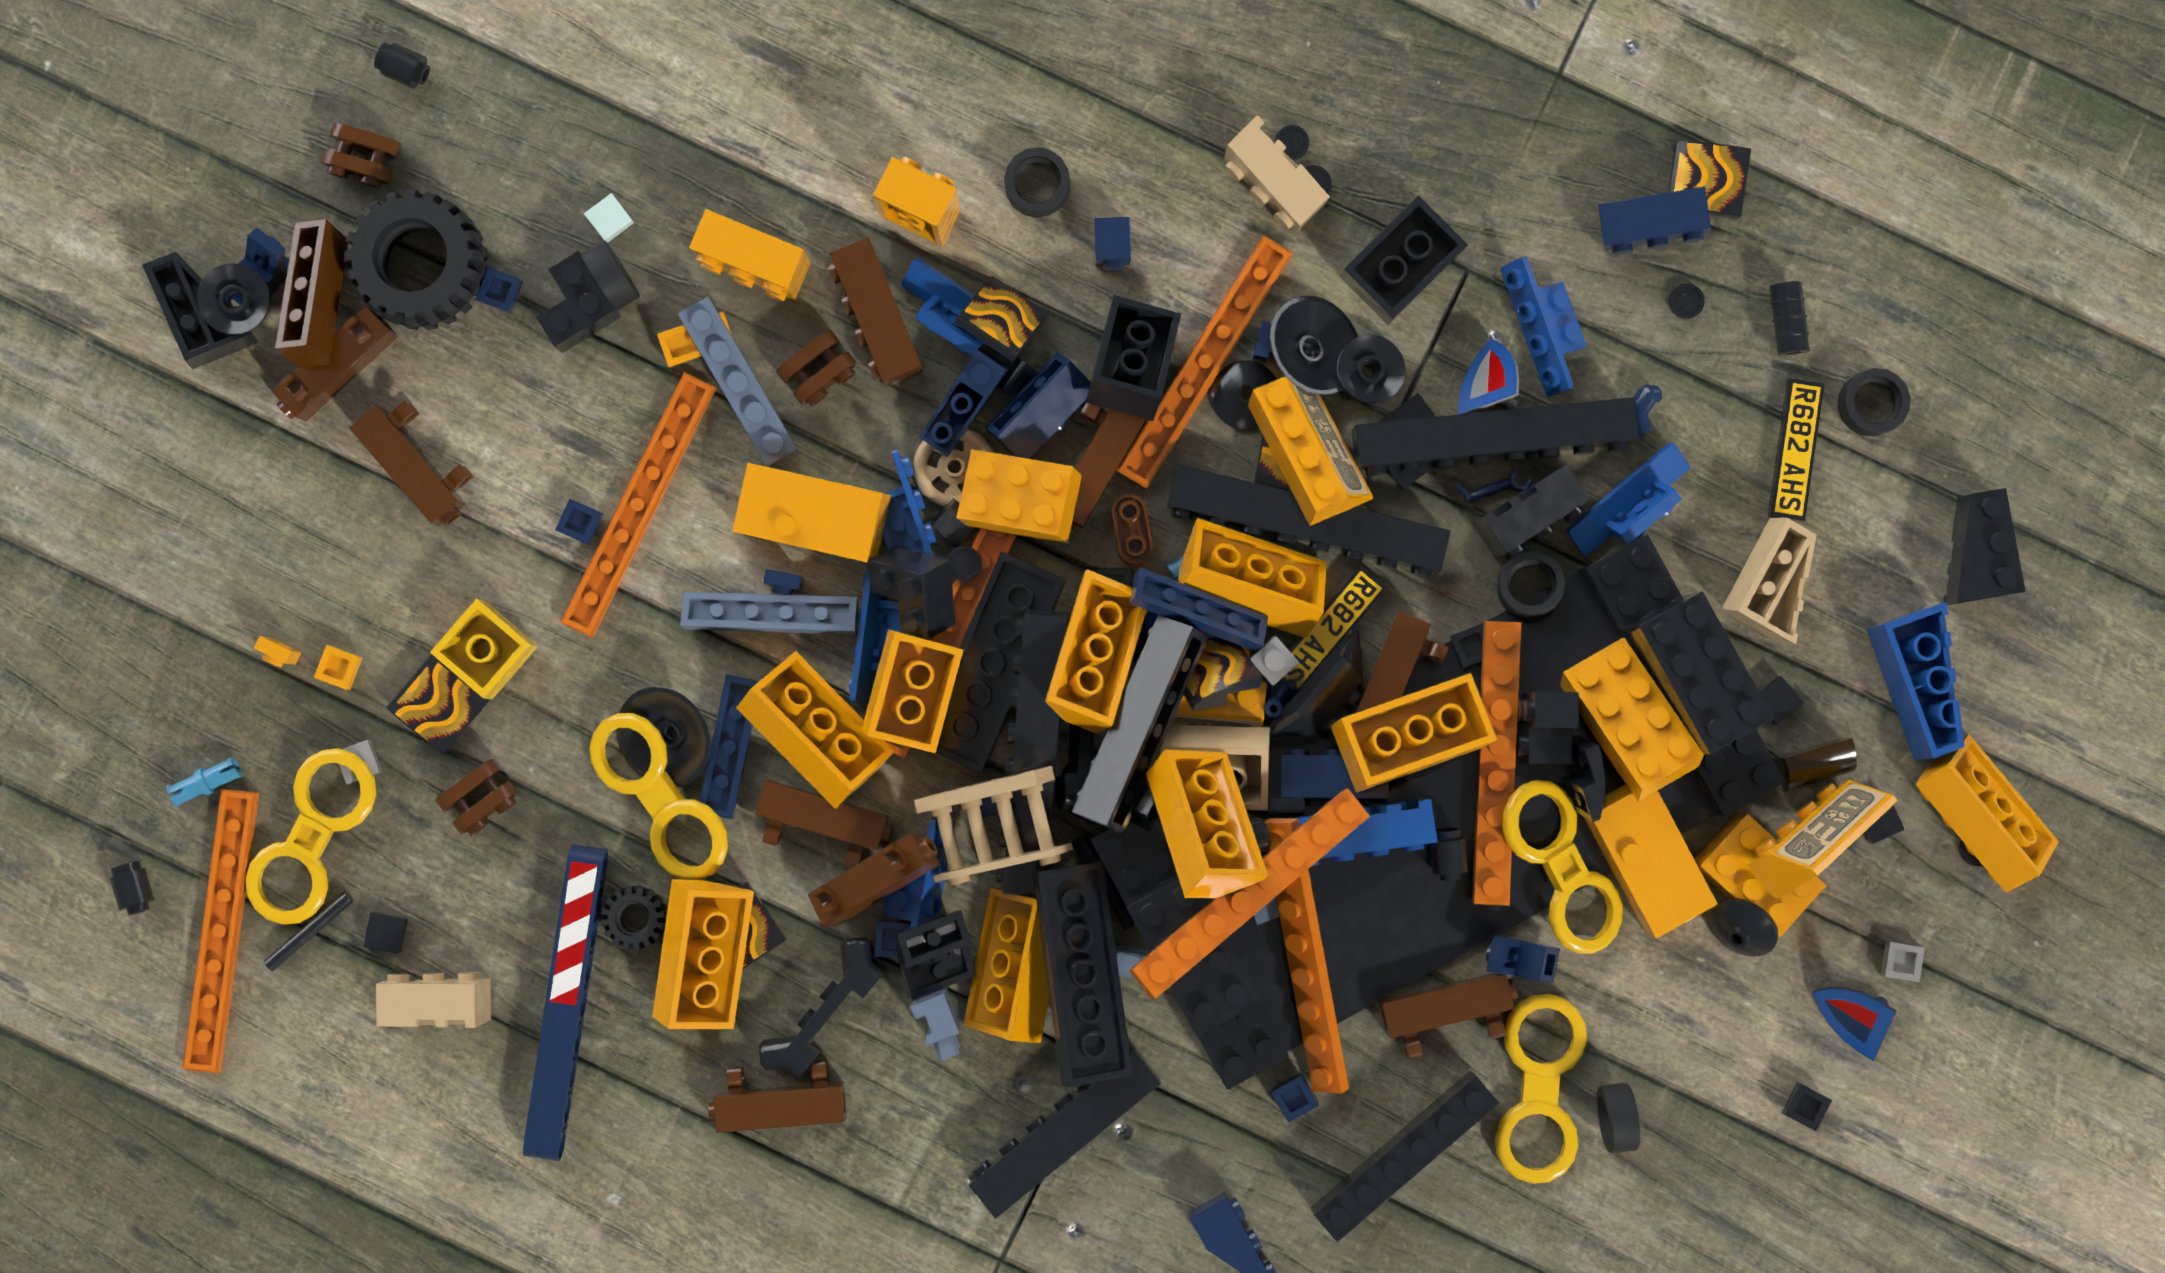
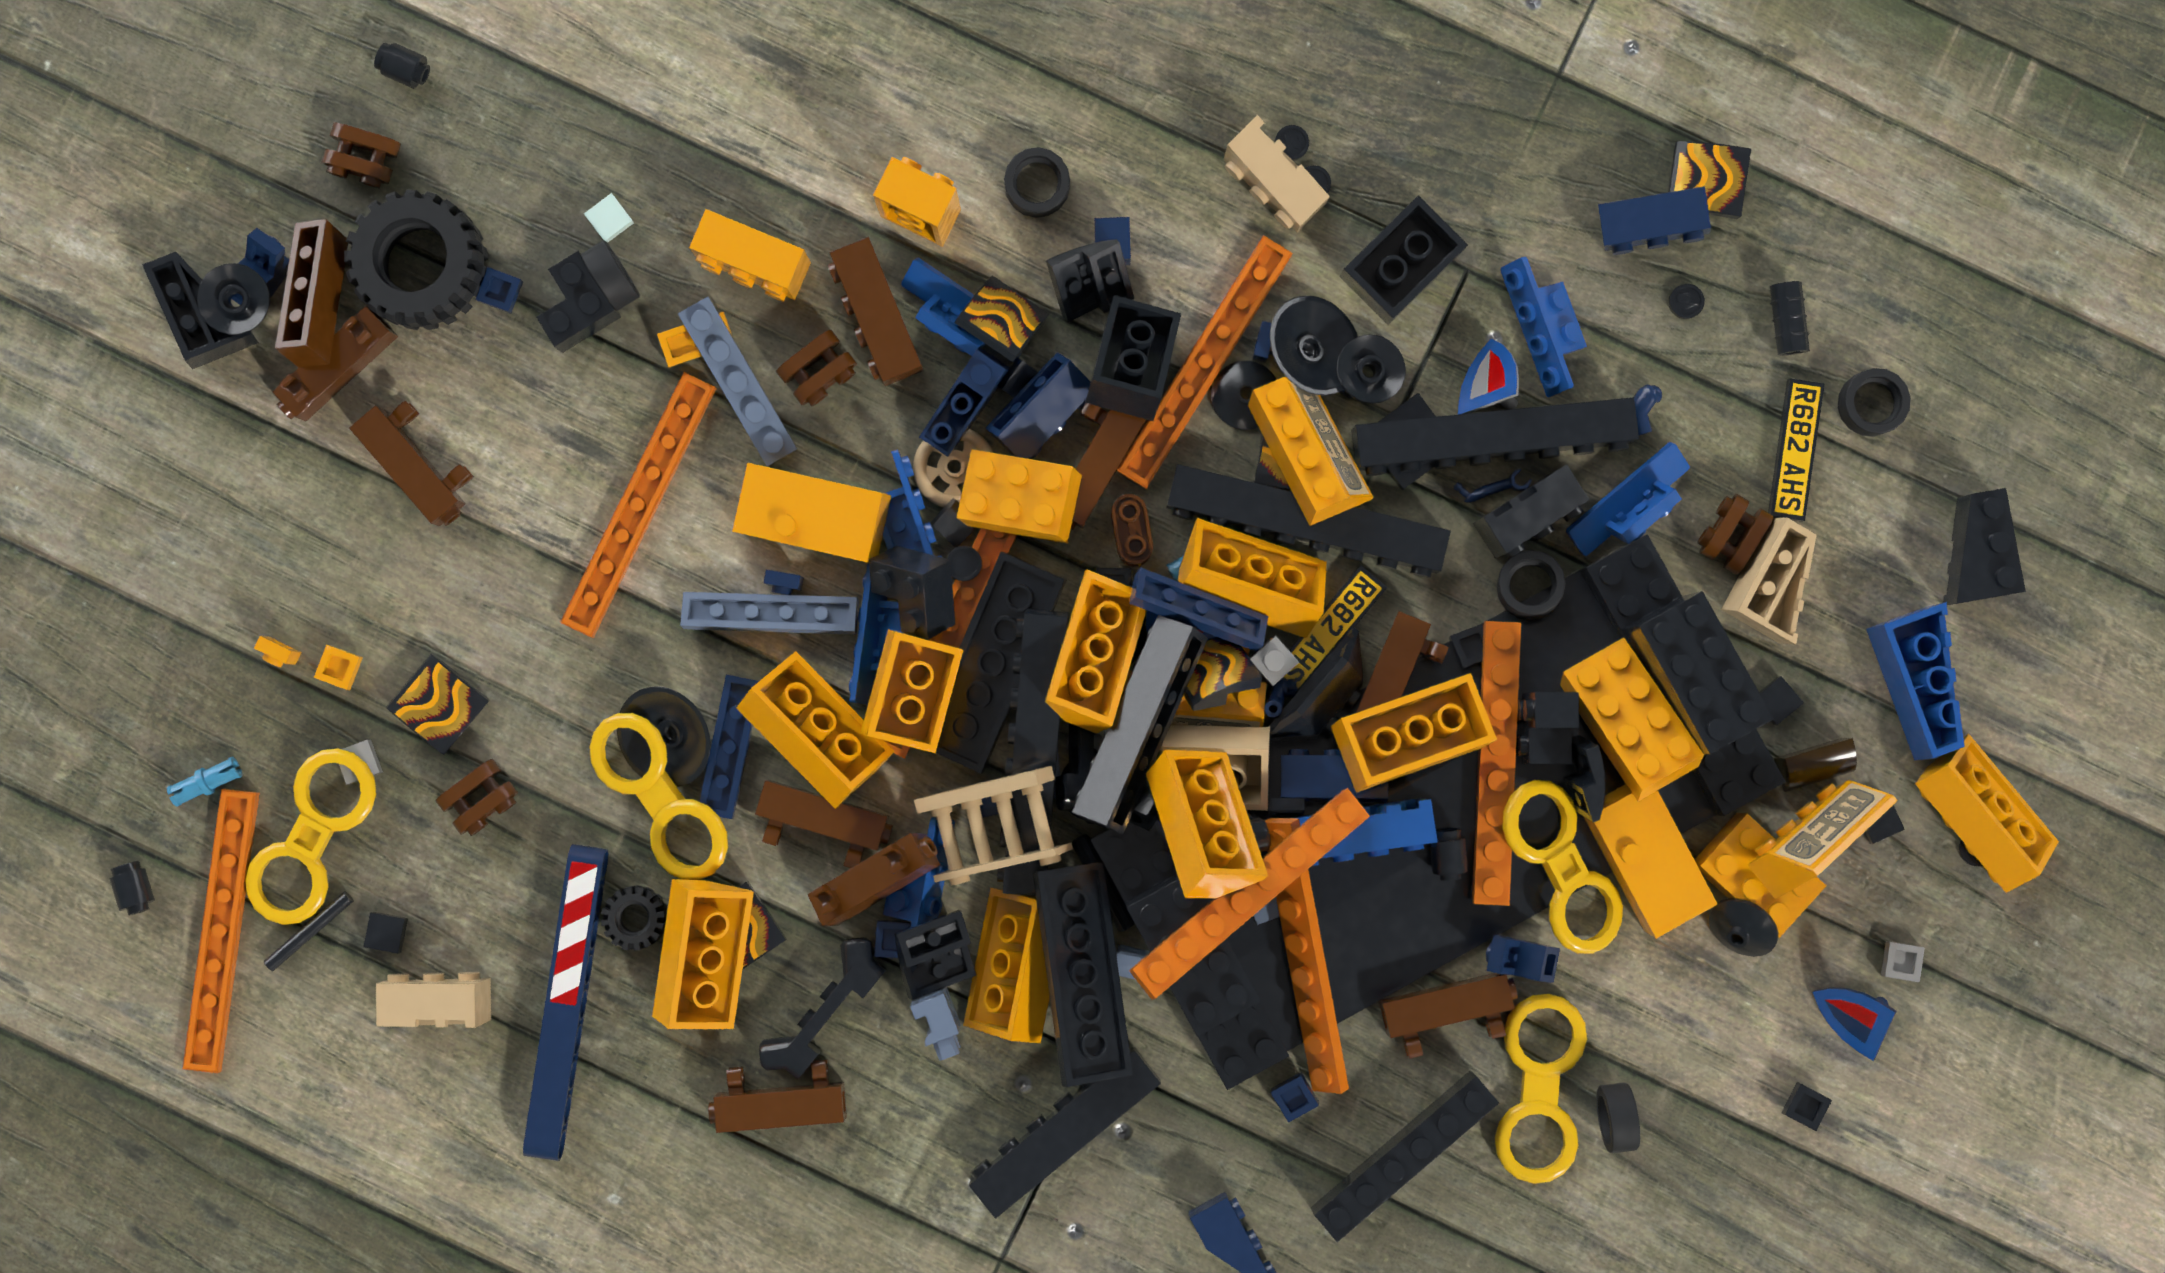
(484, 649): yellow brick -> none
(579, 521): dark blue plate -> none
(1089, 278): none -> black slope
(1730, 513): none -> reddish brown brick

